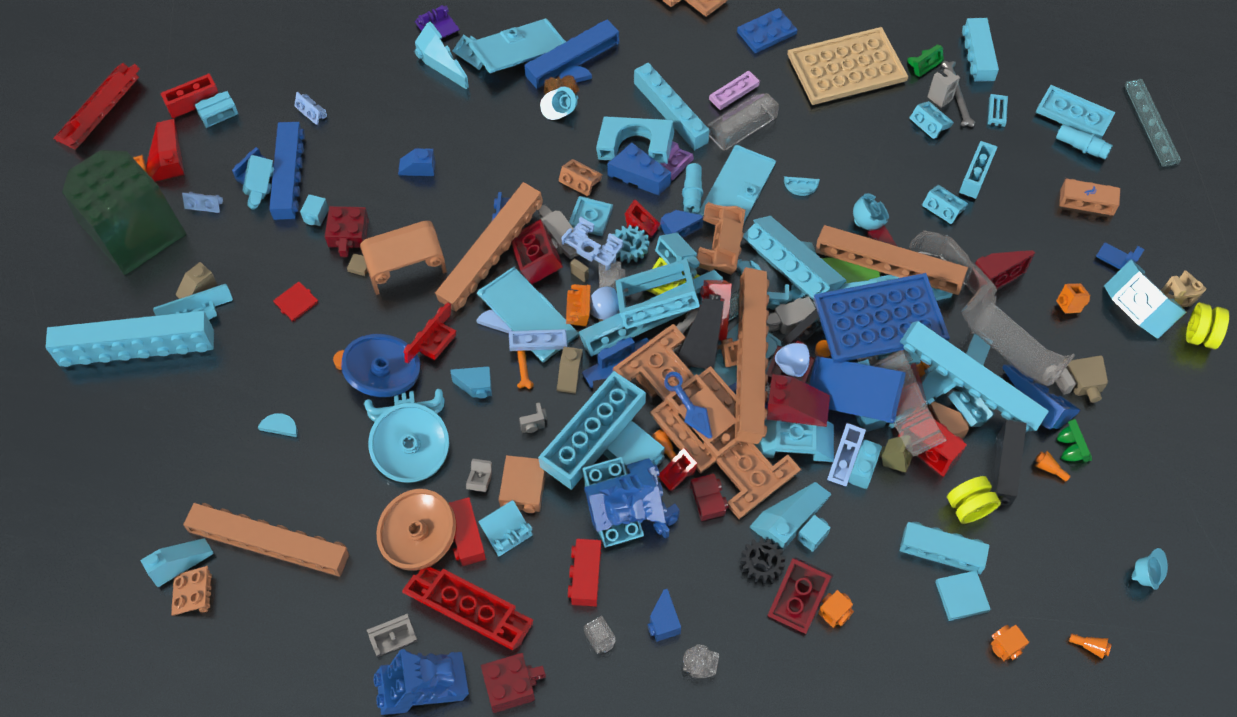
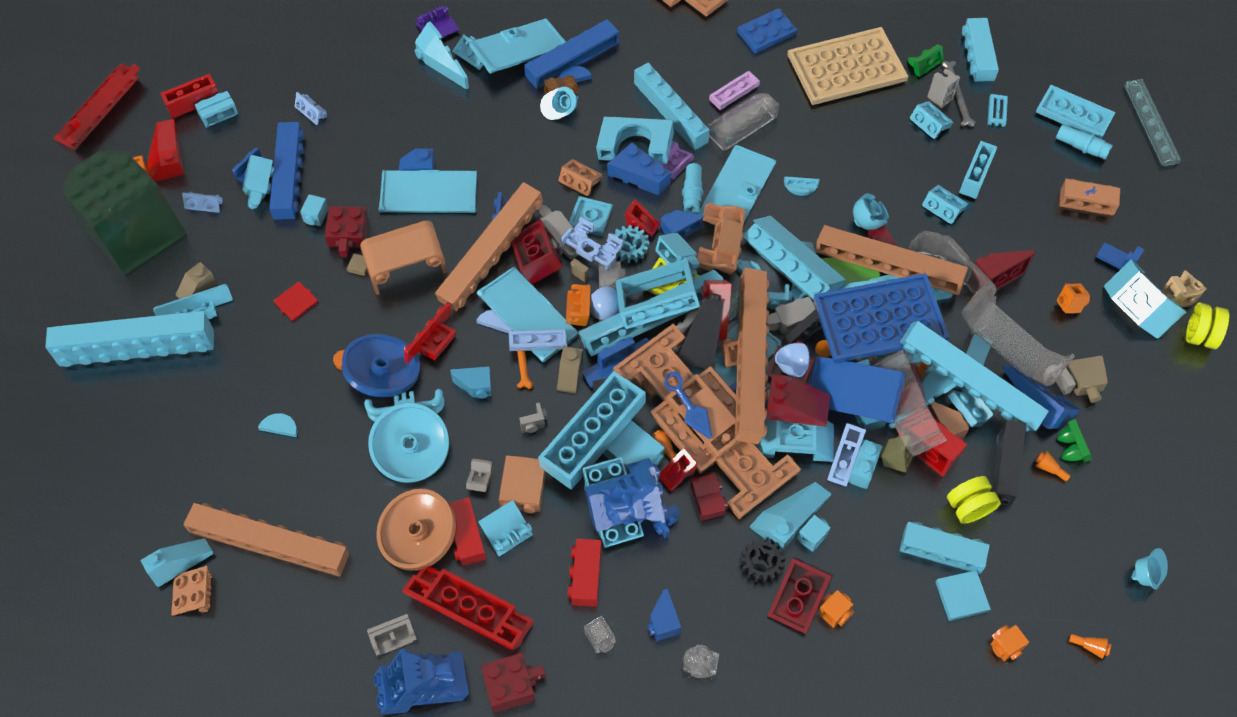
(428, 191): none -> medium azure door

